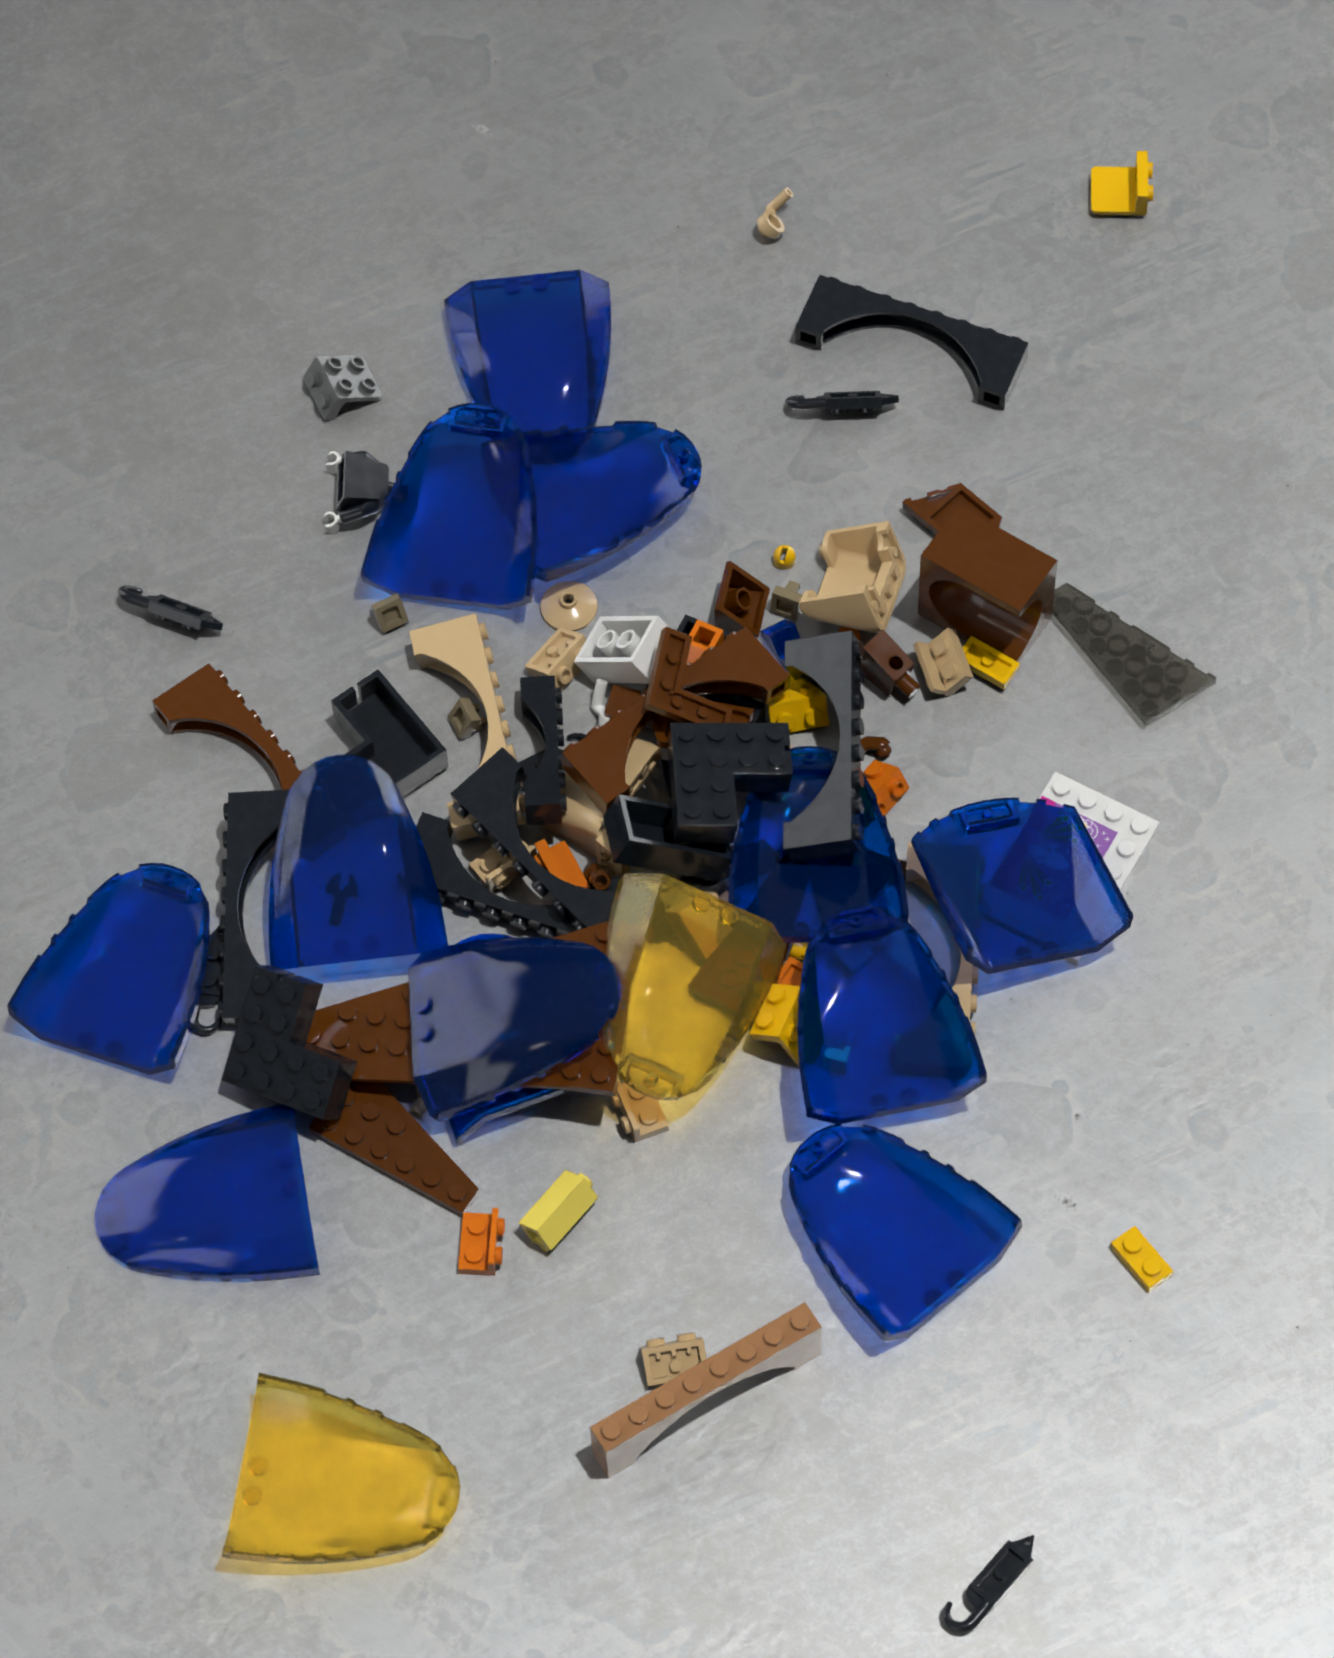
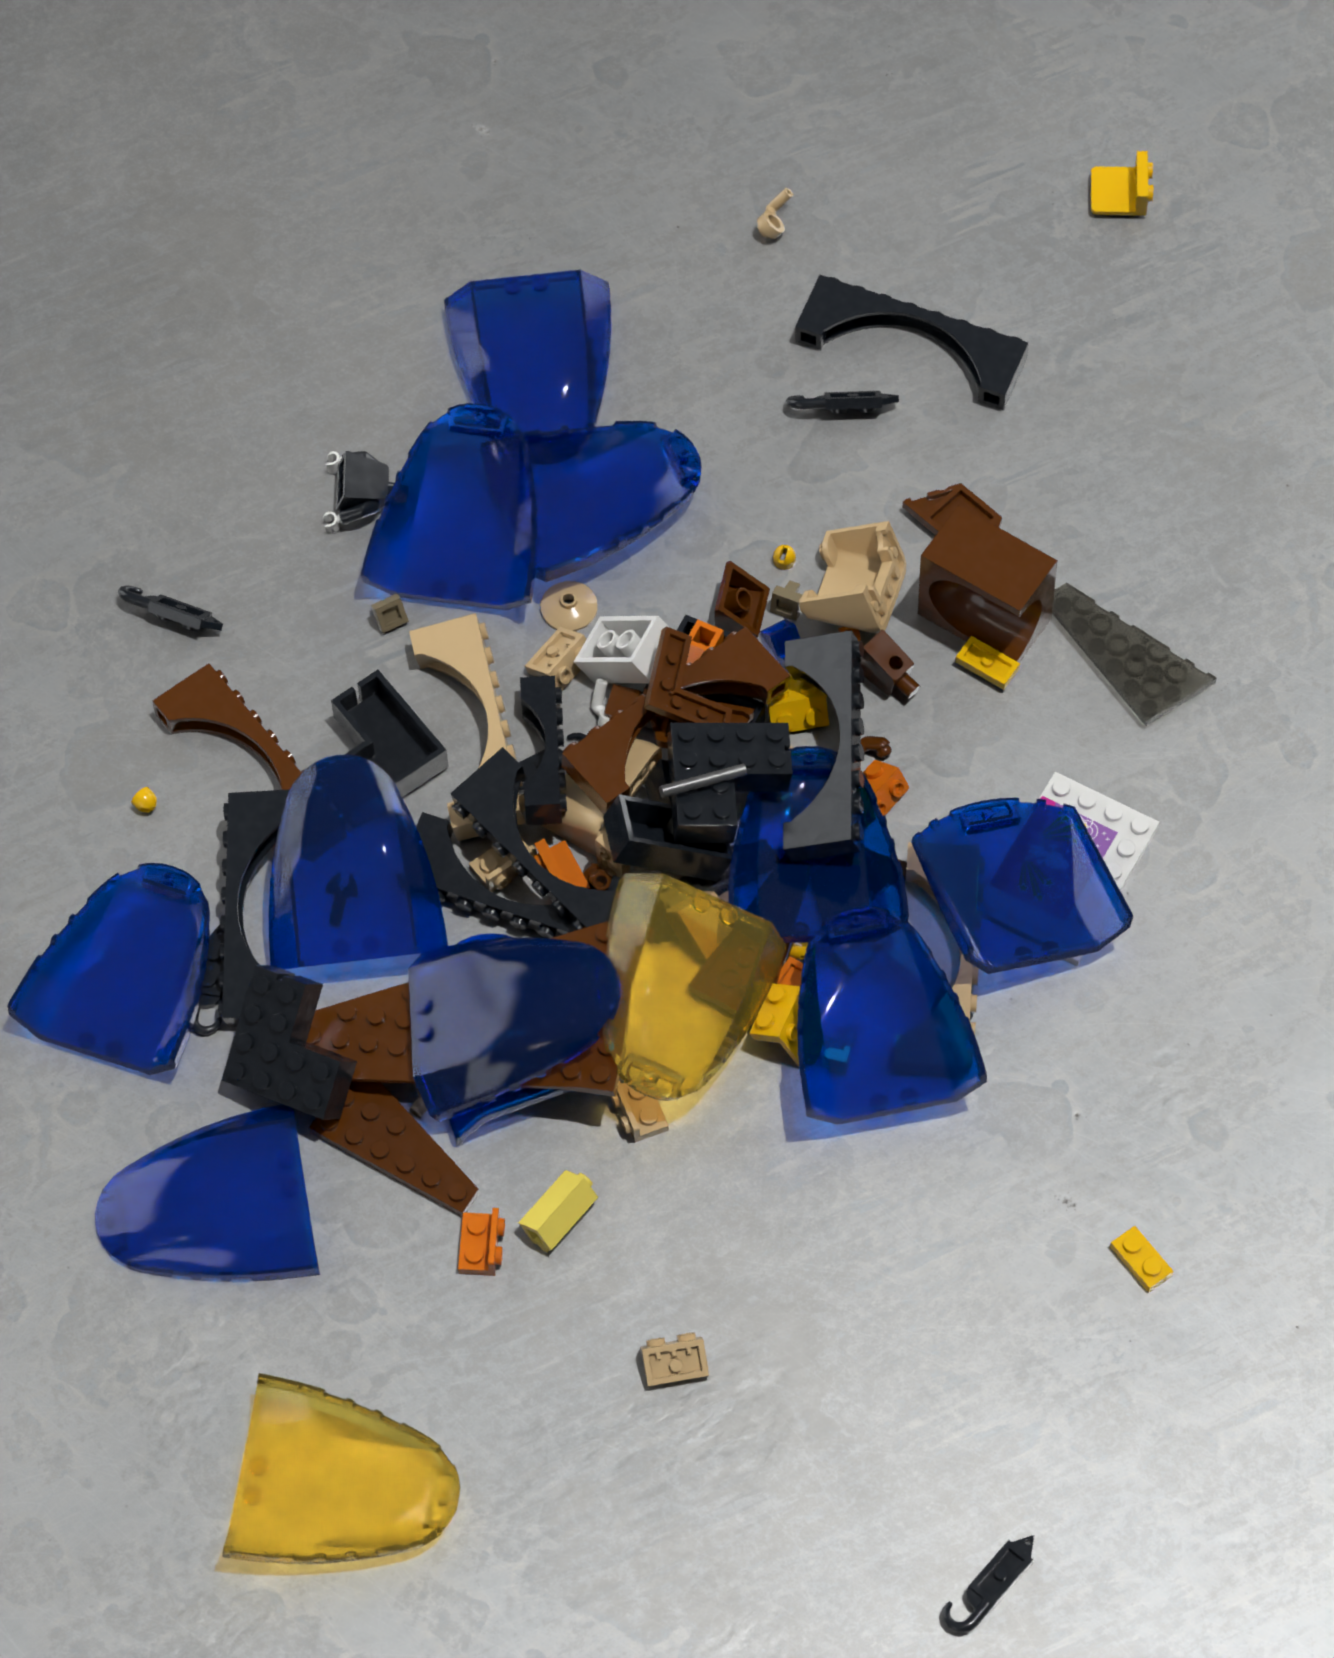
(144, 800): none -> yellow hinge
(340, 380): dark grey bracket -> none
(465, 718): dark tan tile -> none
(702, 780): none -> flat silver bar
(779, 1344): medium nougat arch -> none
(895, 1225): clear blue windscreen -> none
(943, 663): tan bracket -> none

